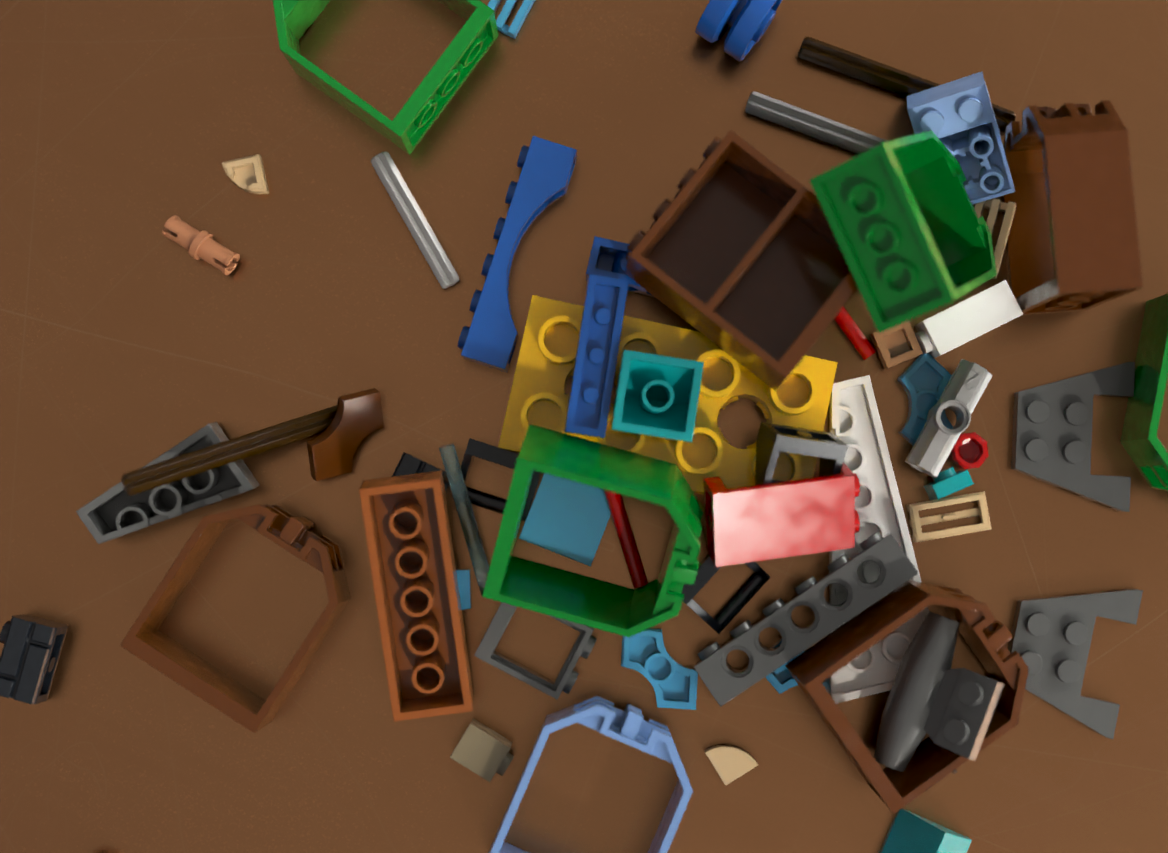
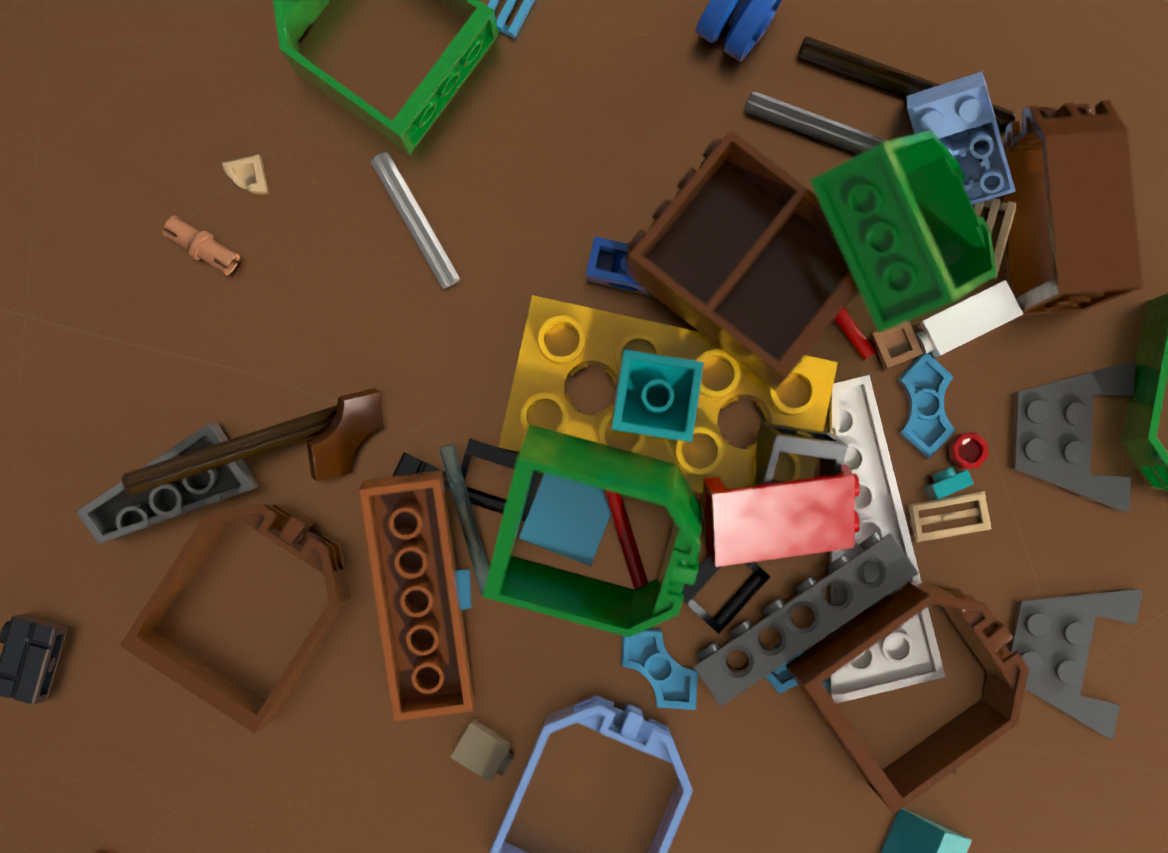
(542, 181): blue arch -> none
(566, 676): dark grey window -> none
(596, 356): blue plate -> none
(730, 762): tan tile -> none
(935, 699): dark grey plate -> none
(961, 397): light grey piece -> none

